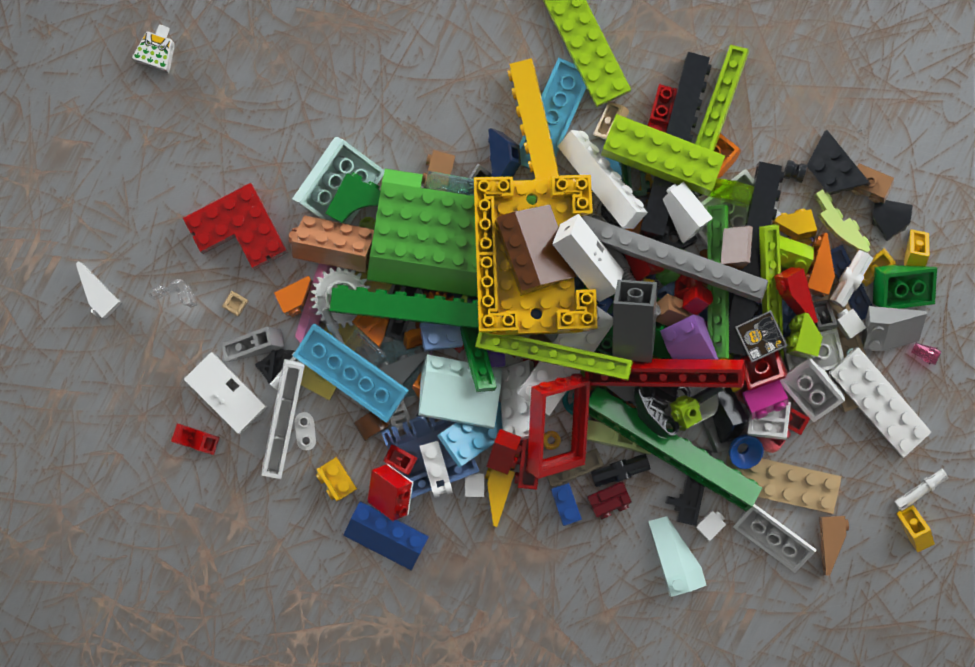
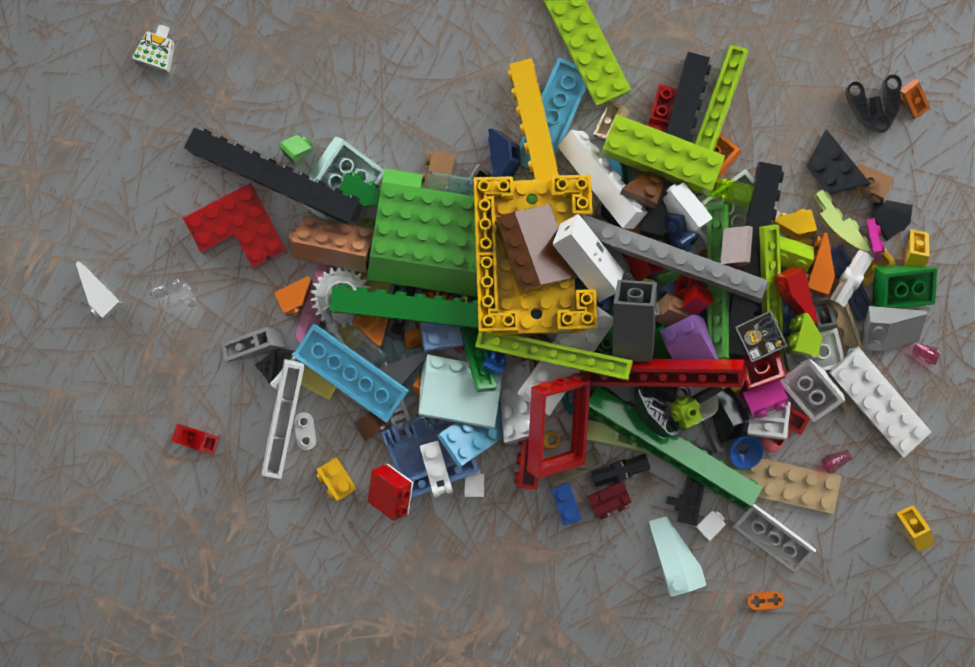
(225, 393): white brick -> none
(235, 303): tan tile -> none
(274, 177): none -> black brick
(296, 148): none -> bright green slope
(386, 537): blue slope -> none
(400, 459): red slope -> none
(494, 363): none -> blue tile
(498, 490): yellow slope -> none
(504, 451): red brick -> none
(644, 189): none -> reddish brown wing
(678, 232): none -> dark blue plate
(765, 605): none -> orange beam
(795, 171): black wheel -> none
(832, 536): medium nougat slope -> none
(836, 460): none -> clear pink cone
(849, 323): white brick -> none
(860, 105): none -> black connector
(874, 232): none -> dark pink plate
(914, 98): none -> orange slope
(928, 484): white pin -> none

